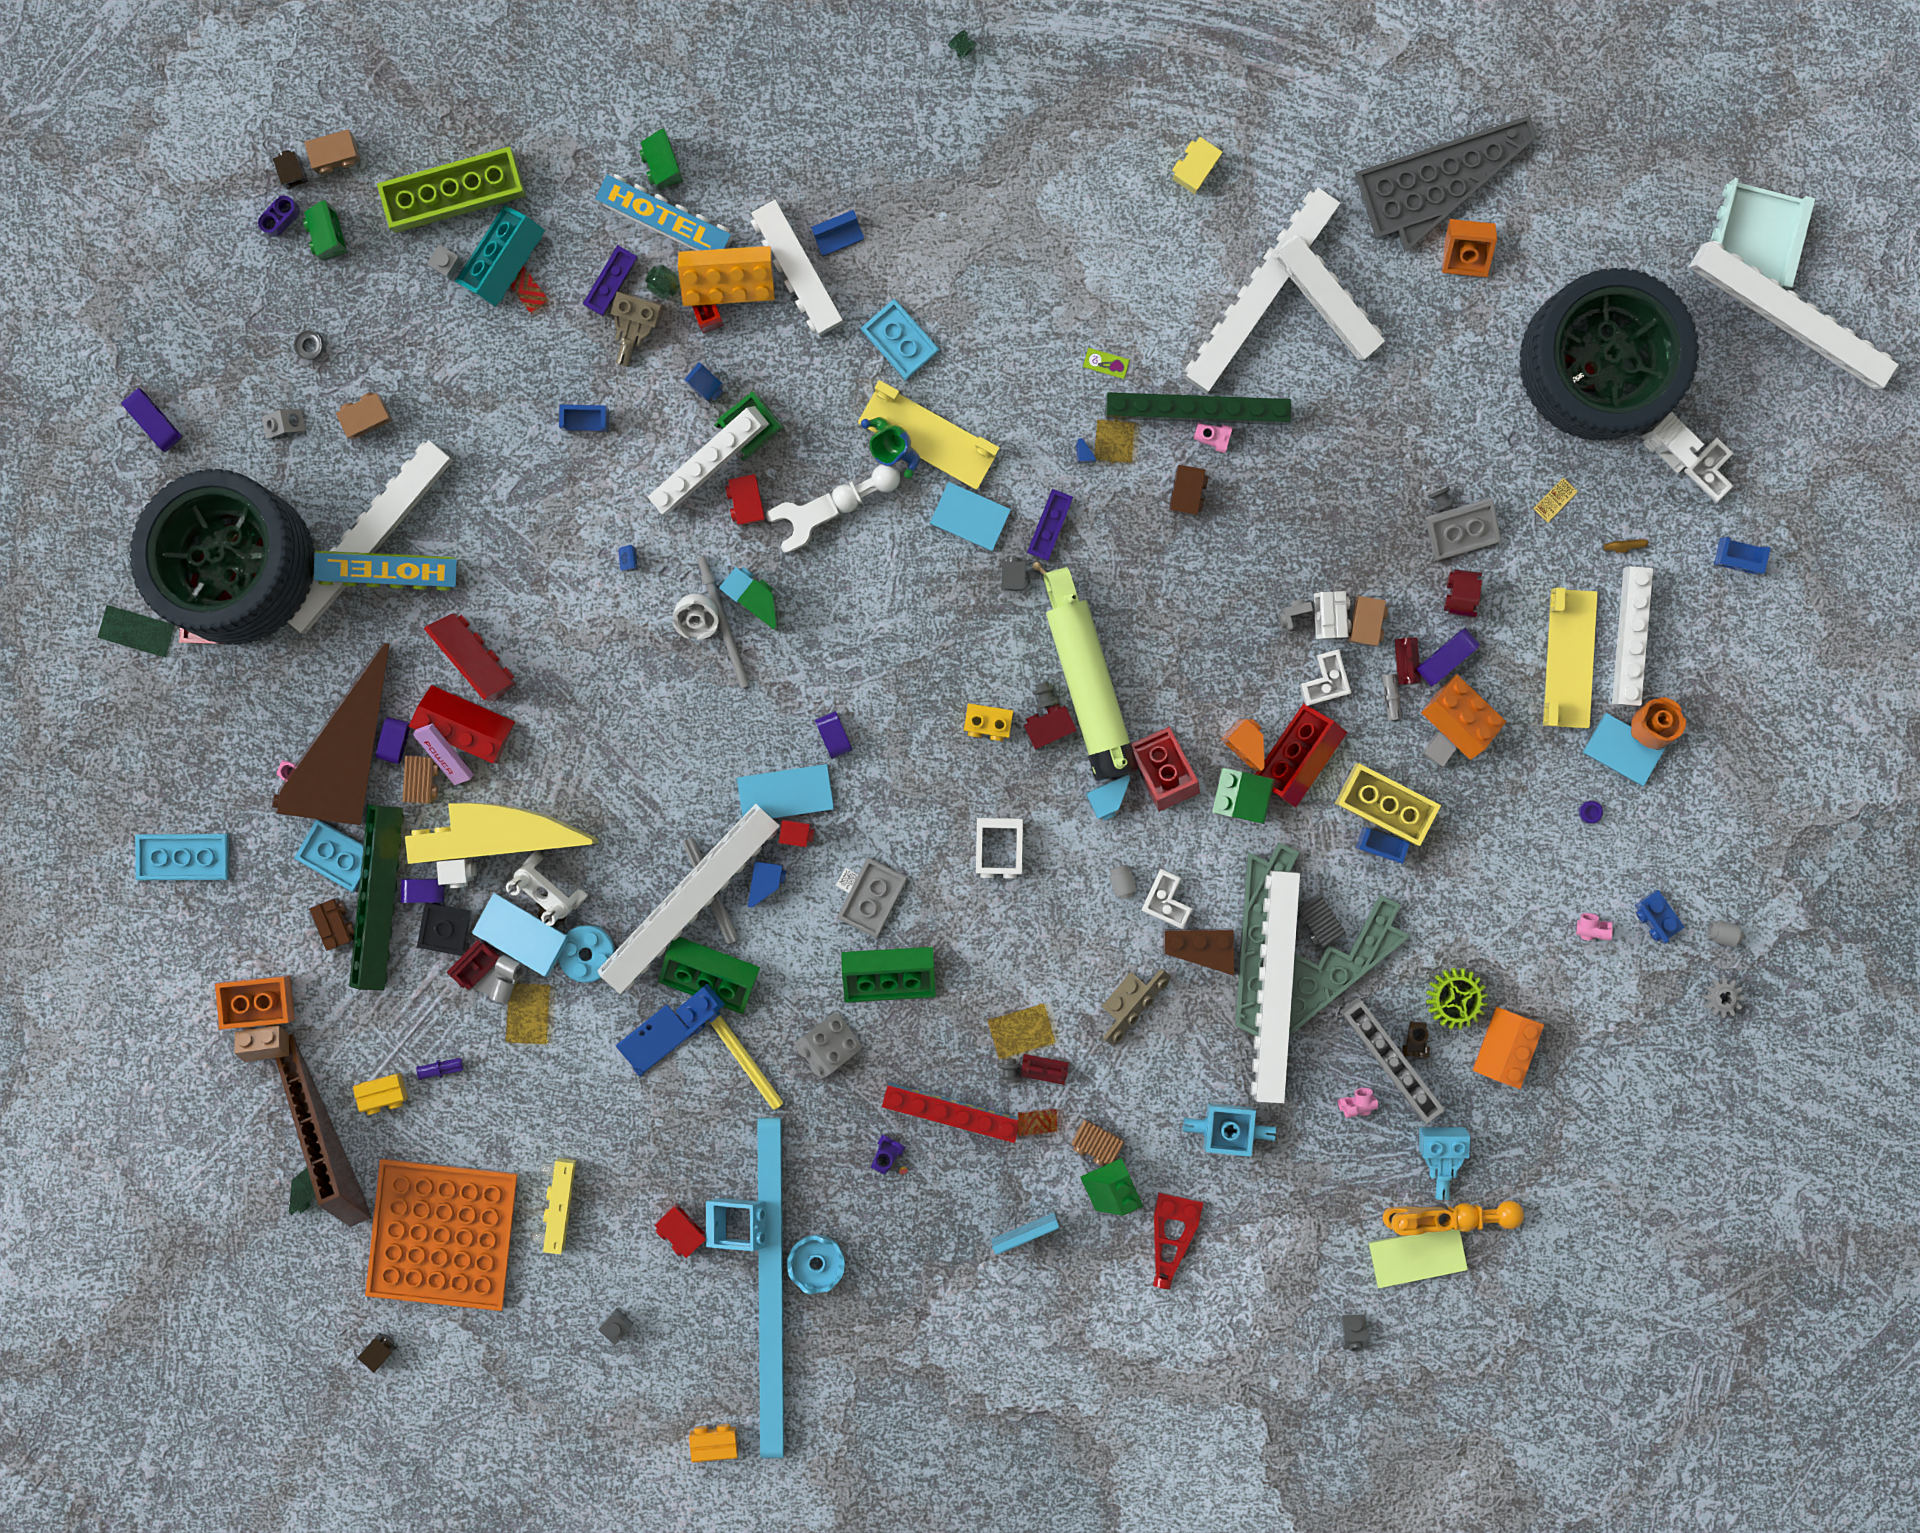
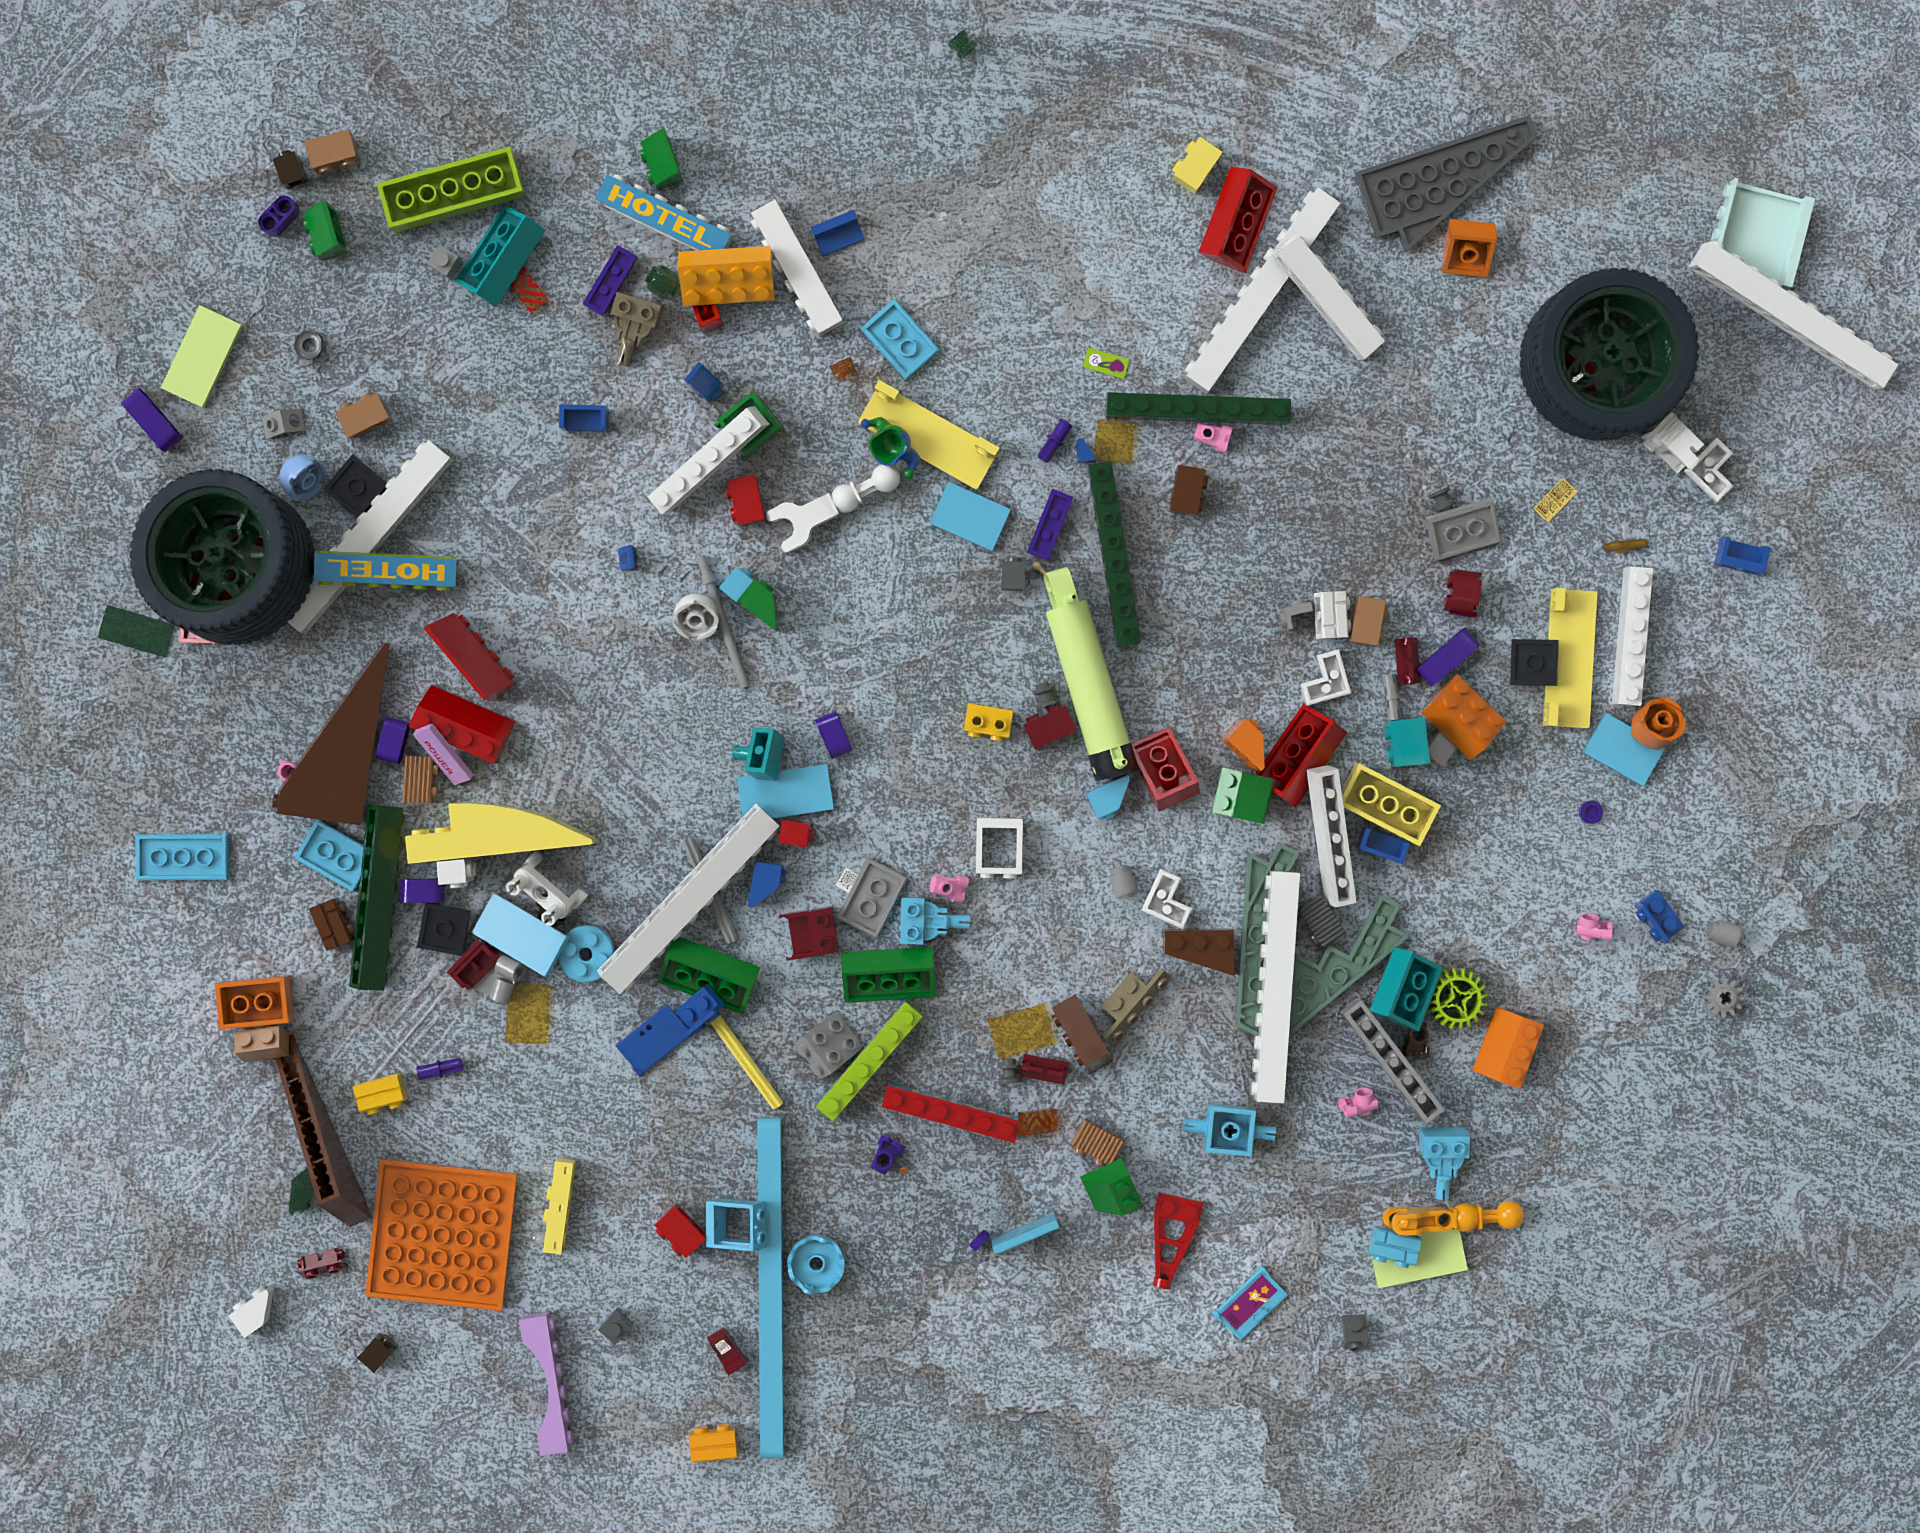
(201, 356): none -> yellowish green tile
(254, 1313): none -> white slope
(301, 476): none -> light blue cylinder
(313, 1267): none -> dark red hinge
(355, 486): none -> black plate
(538, 1337): none -> lavender arch
(727, 1350): none -> dark red leg
(763, 754): none -> teal brick
(812, 932): none -> dark red piece
(842, 368): none -> clear orange tile
(869, 1060): none -> lime brick
(922, 920): none -> medium azure brick
(953, 887): none -> bright pink plate
(979, 1240): none -> dark purple tile
(1054, 440): none -> dark purple axle
(1081, 1034): none -> reddish brown wedge
(1114, 554): none -> dark green brick
(1238, 219): none -> red slope
(1256, 1293): none -> door
(1331, 836): none -> white brick
(1389, 1245): none -> medium azure brick
(1406, 989): none -> teal brick
(1407, 742): none -> teal slope
(1534, 662): none -> black plate

